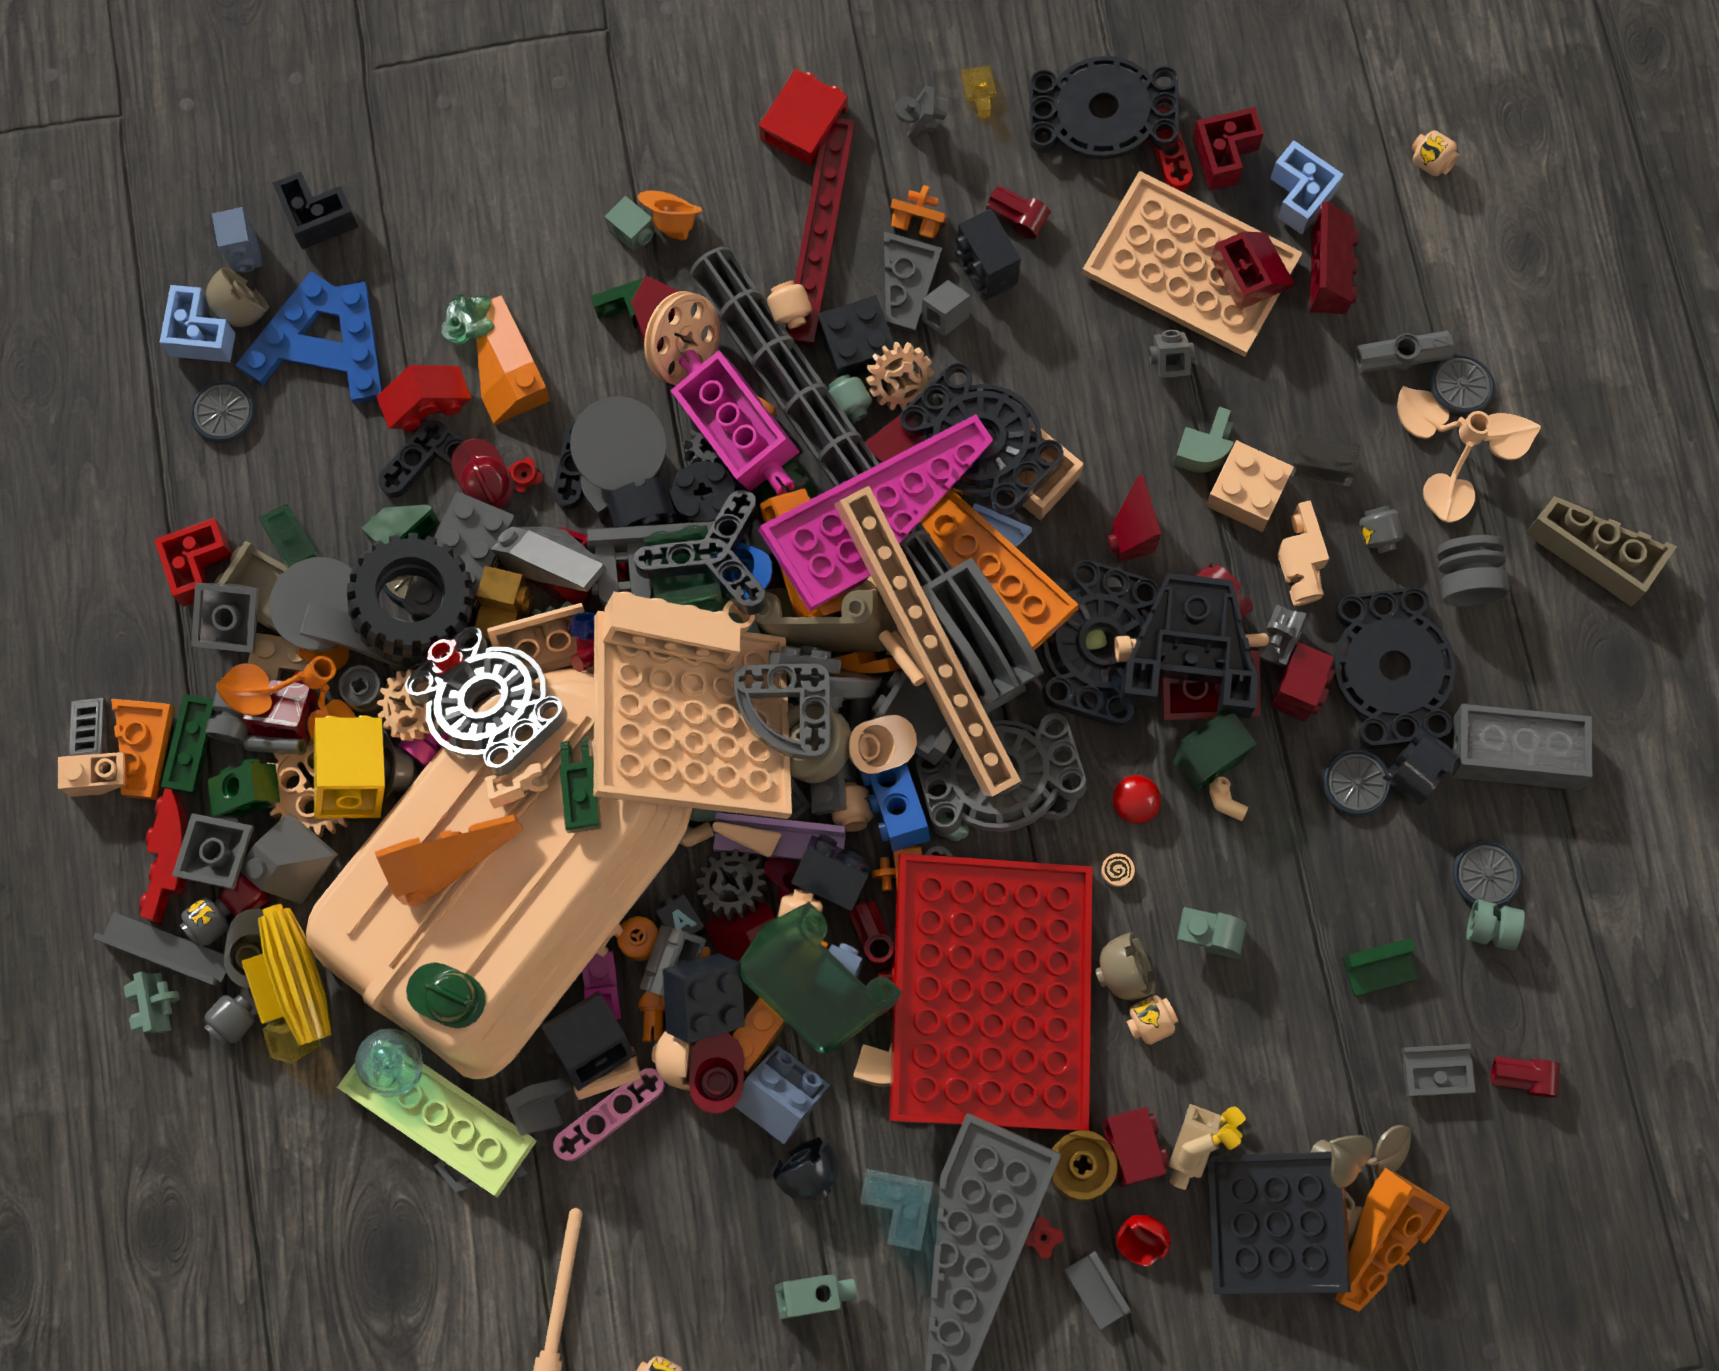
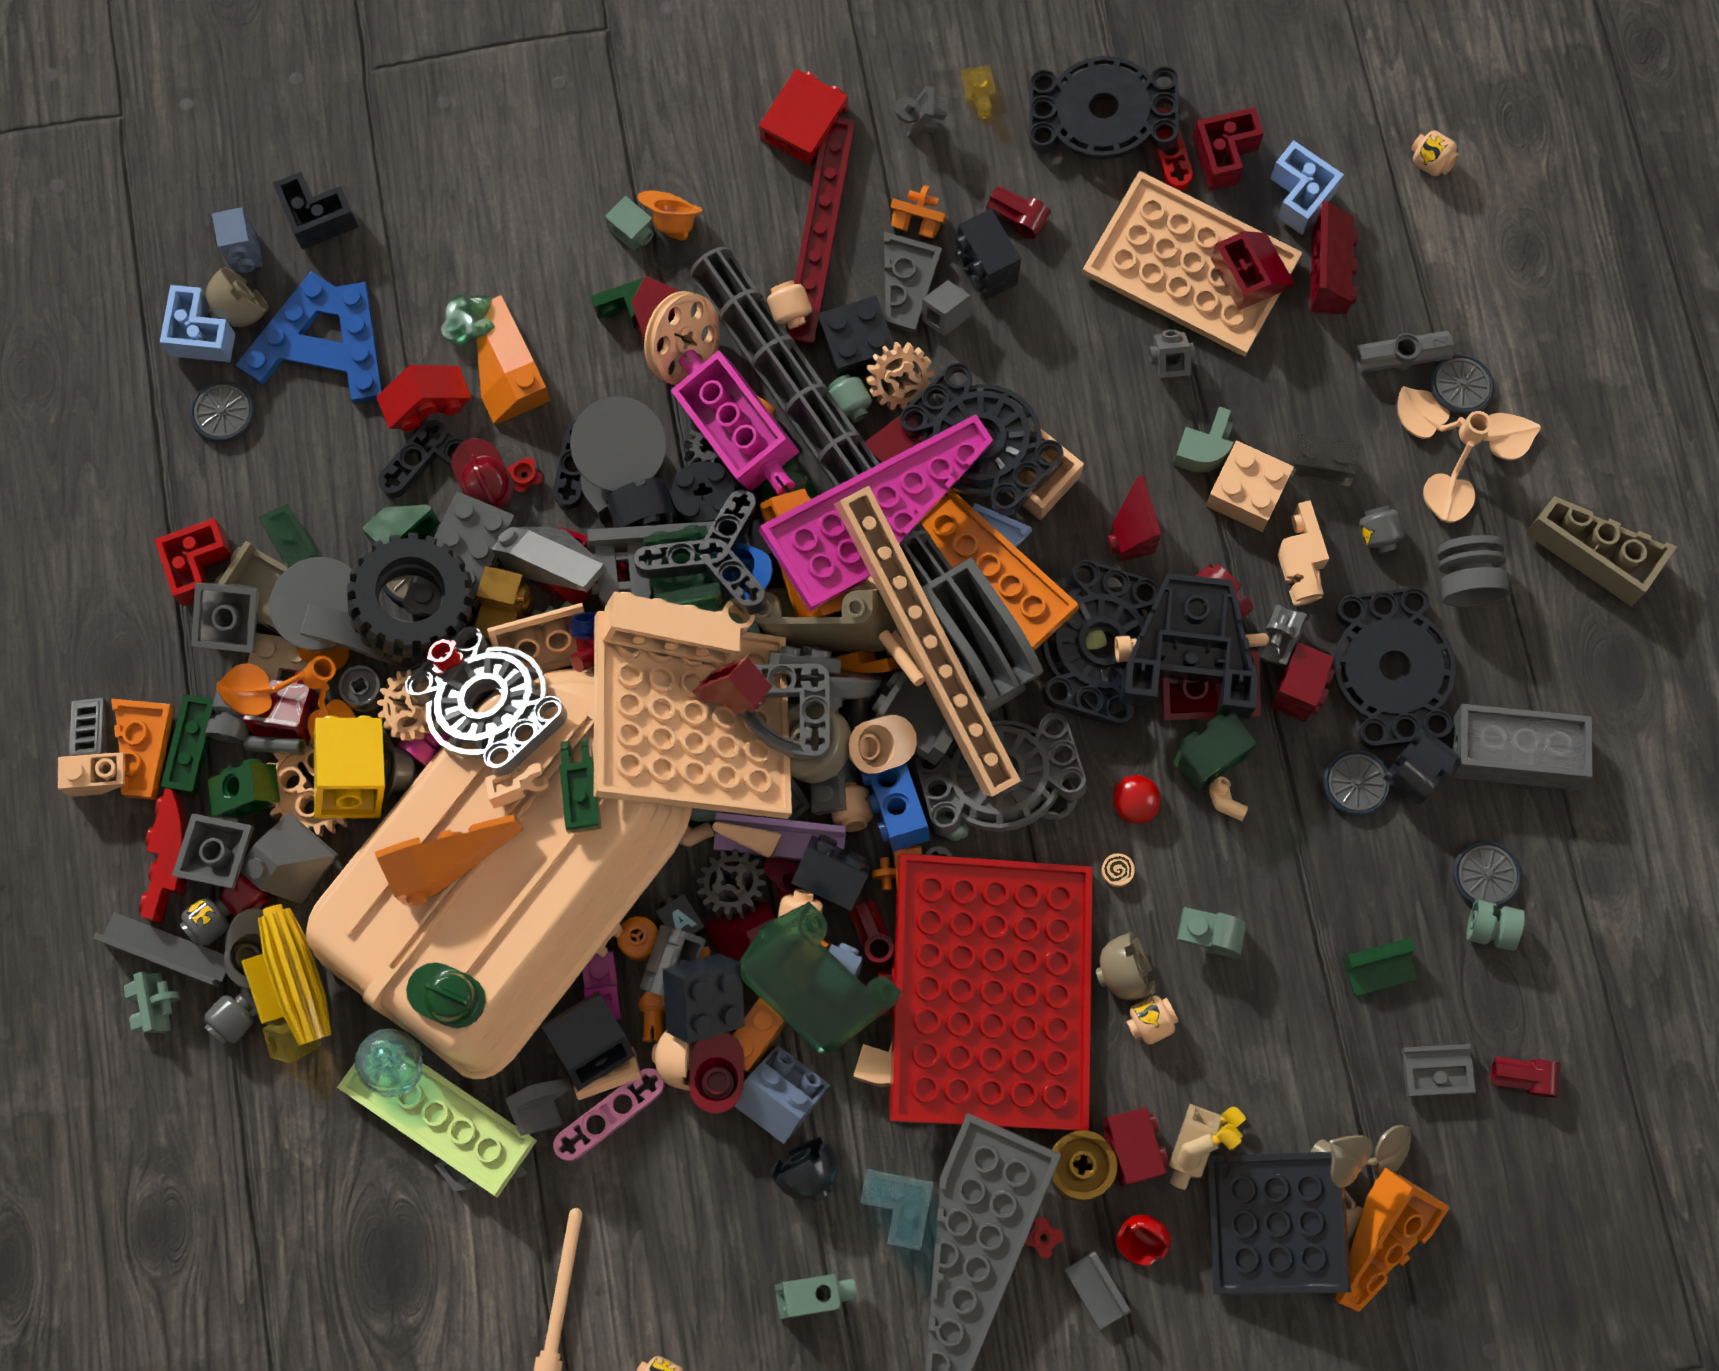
(736, 686): none -> dark red arch

